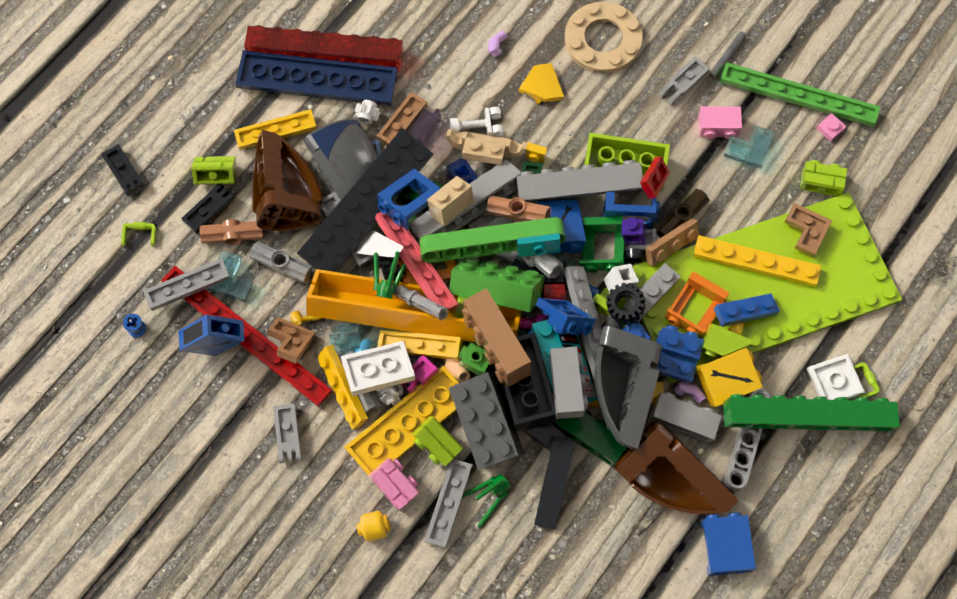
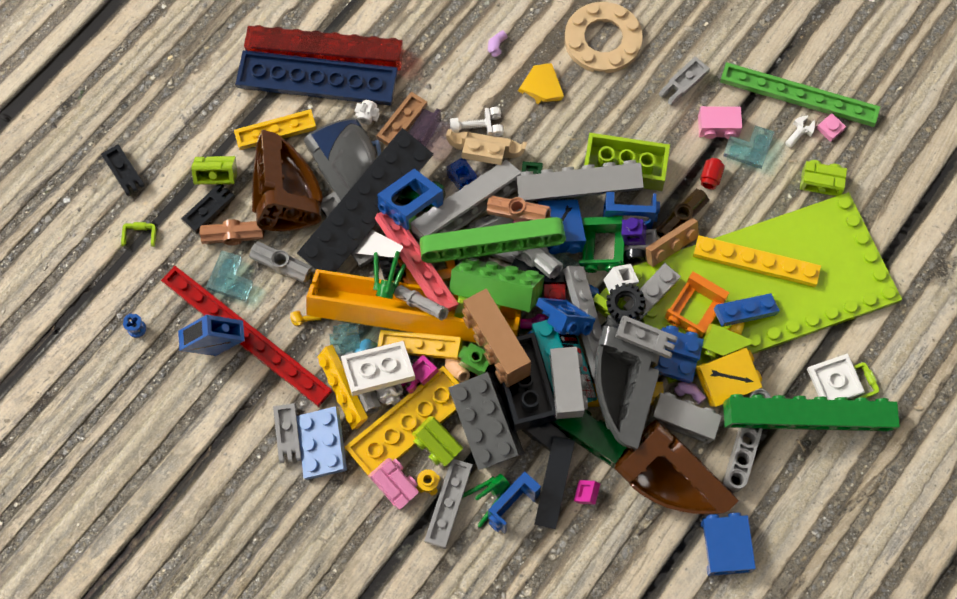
(186, 284): light grey plate -> none
(294, 338): medium nougat plate -> none
(321, 443): none -> plate
(373, 526): yellow head -> none
(431, 487): none -> yellow brick
(450, 201): tan brick -> none
(524, 484): none -> blue panel
(535, 153): yellow plate -> none
(538, 245): teal plate -> none
(587, 492): none -> dark pink plate
(645, 336): none -> light grey hinge
(655, 177): red plate -> none
(712, 173): none -> red brick
(727, 54): flat silver bar -> none
(800, 130): none -> white bar
(813, 227): medium nougat plate -> none

